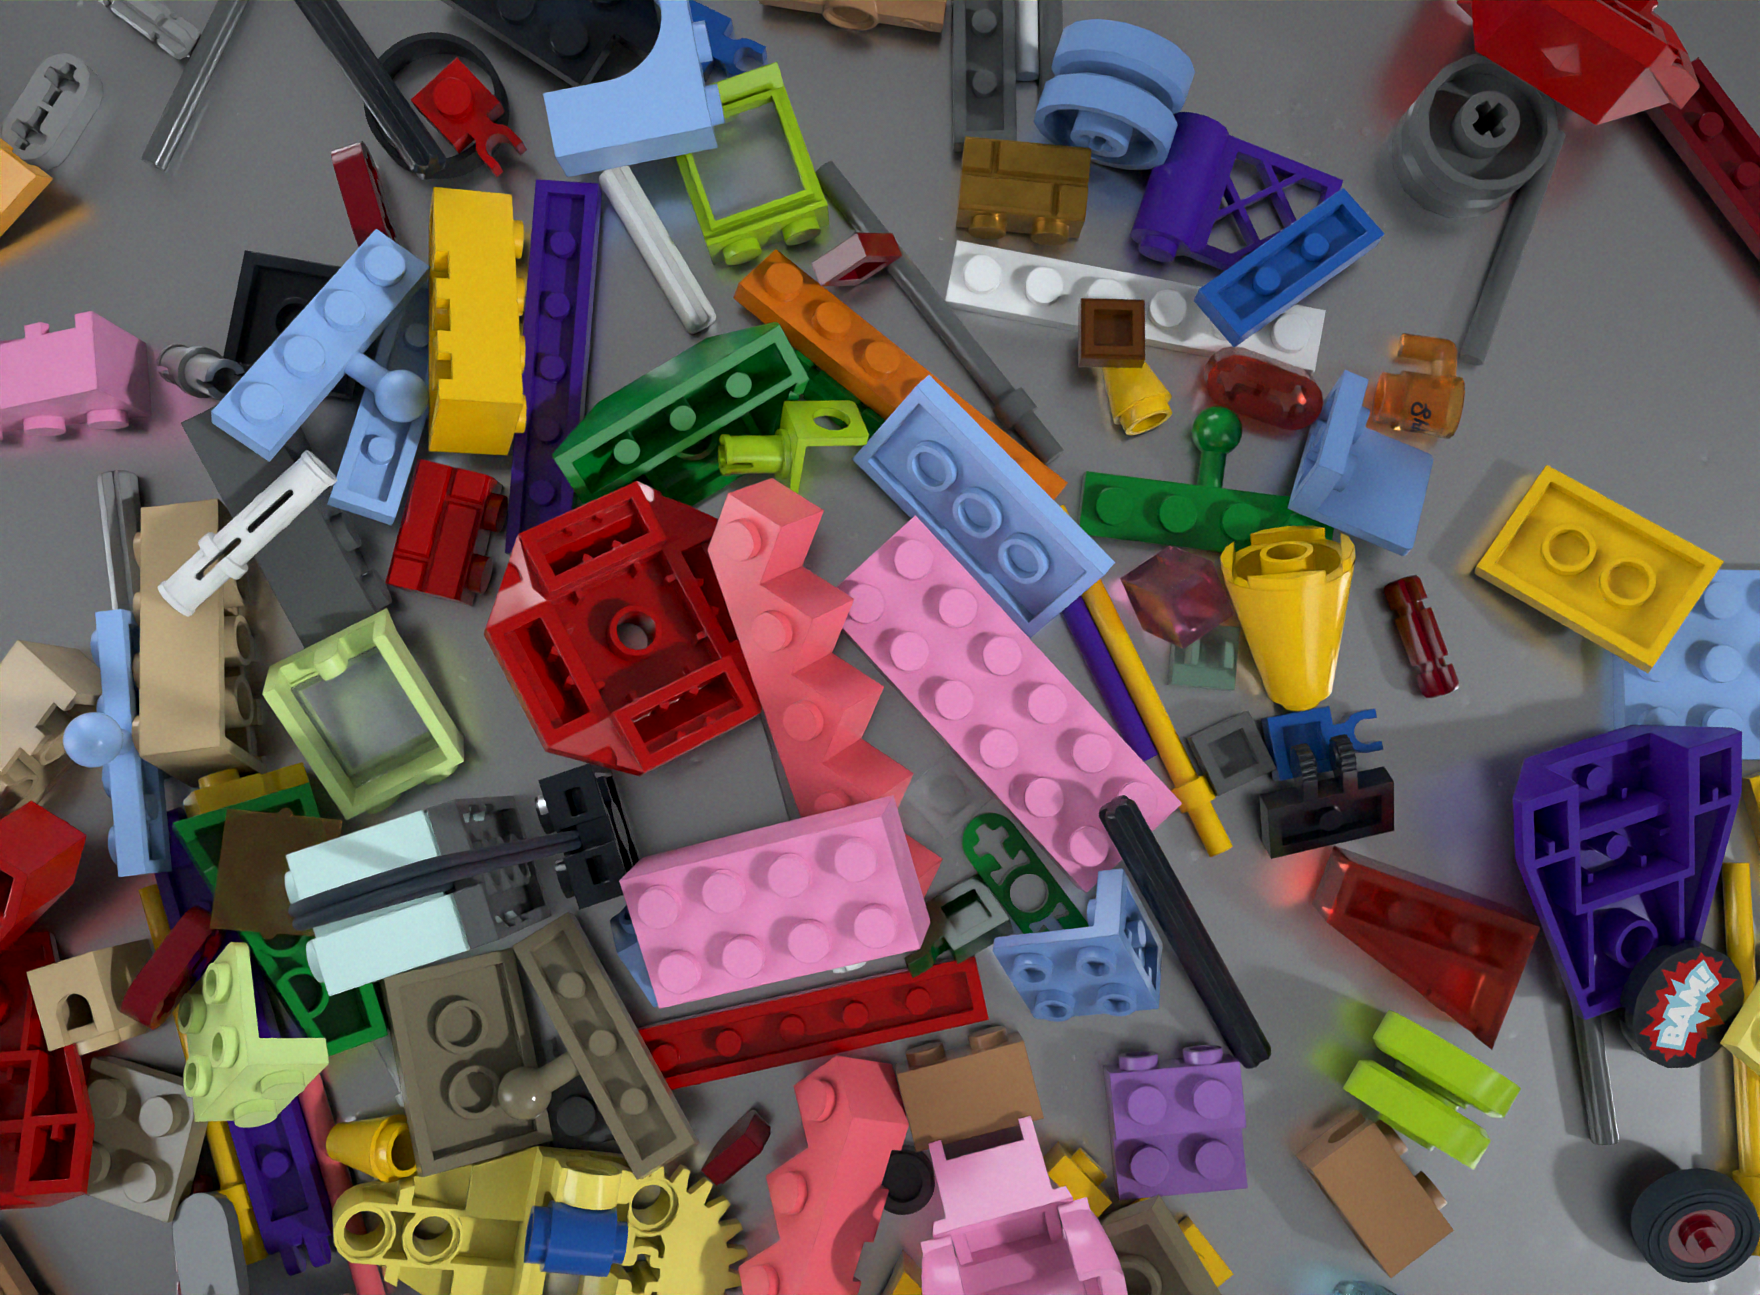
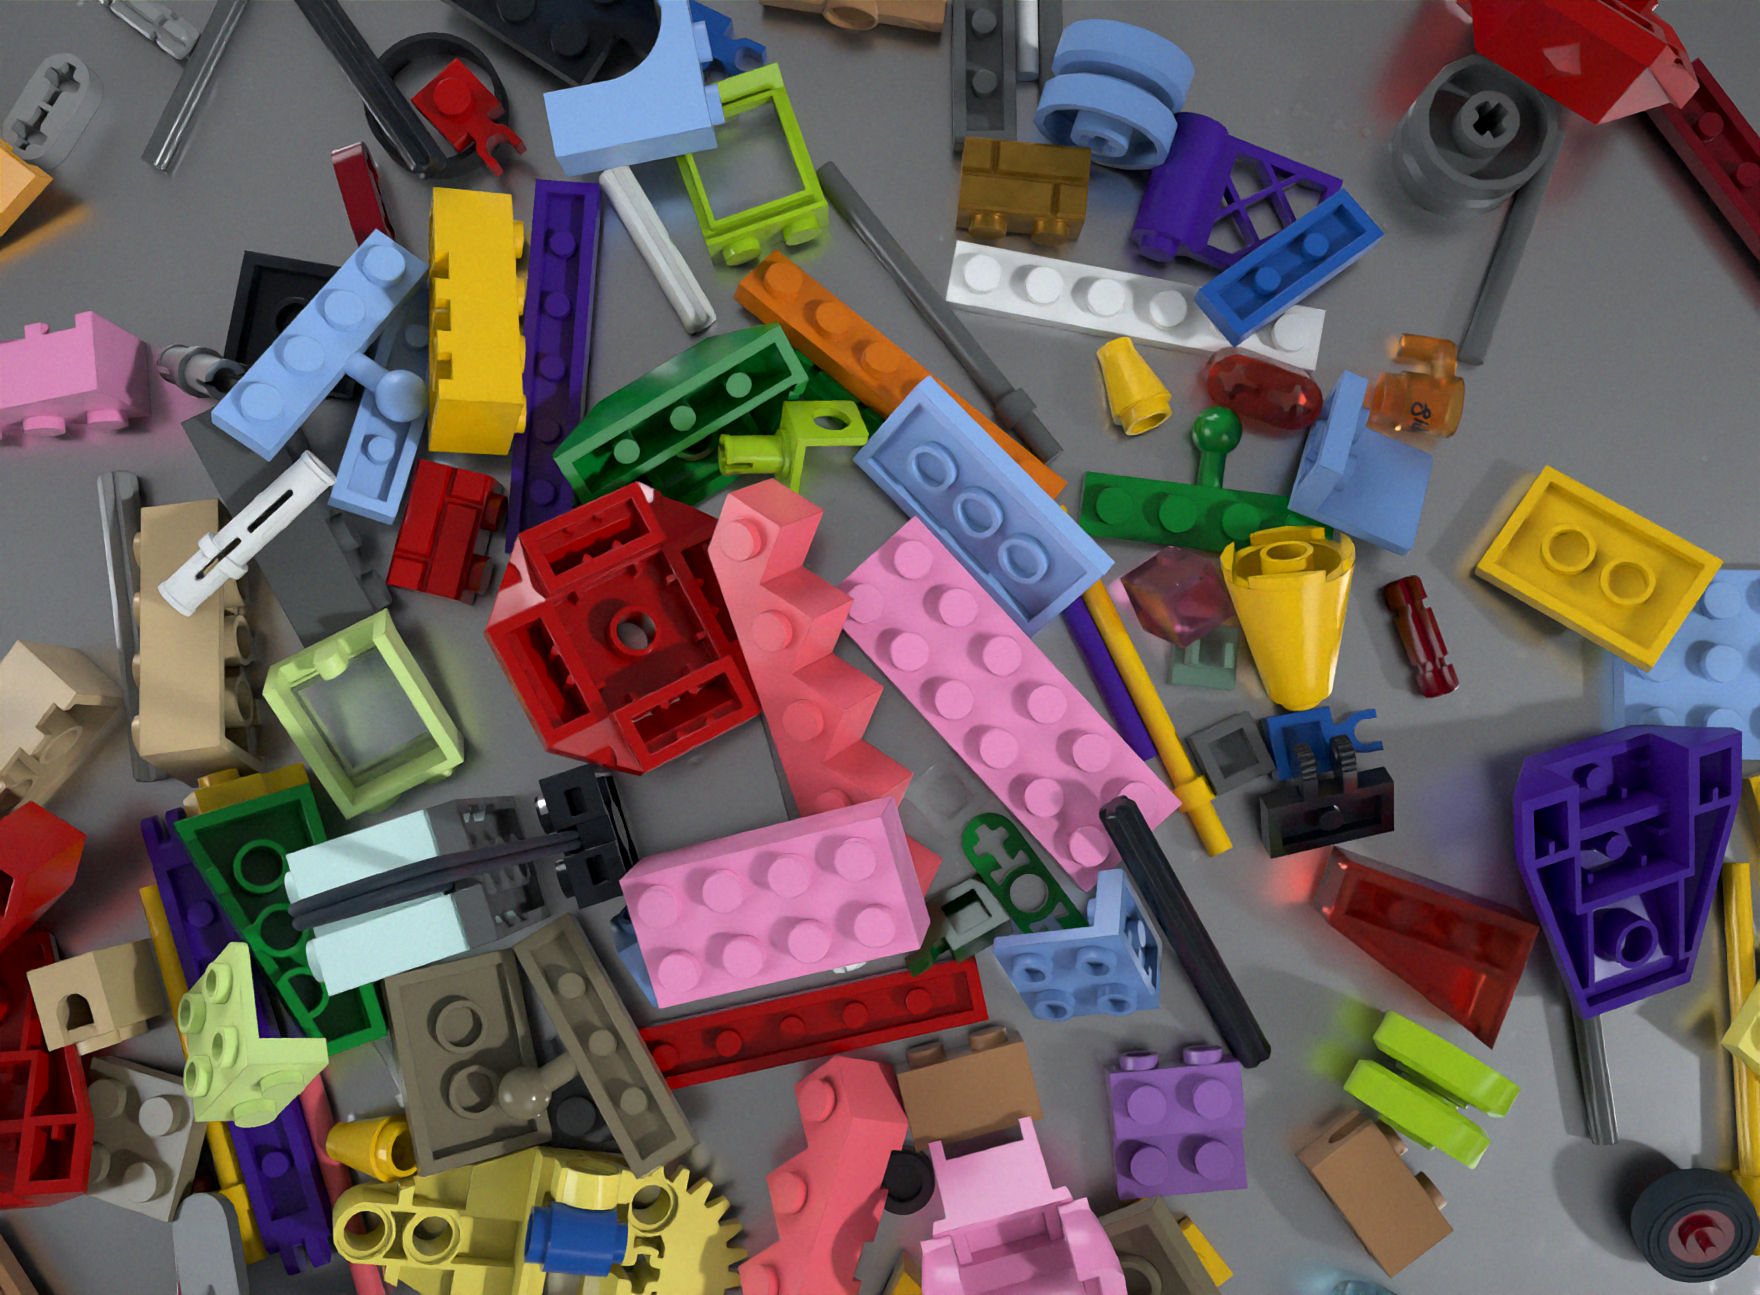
(104, 738): light blue plate -> none
(172, 969): dark red beam -> none
(254, 865): clear orange piece -> none
(737, 1148): dark red tile -> none
(856, 259): dark red tile -> none
(1079, 1175): yellow plate -> none
(1111, 333): reddish brown tile -> none
(1680, 1003): tile -> none

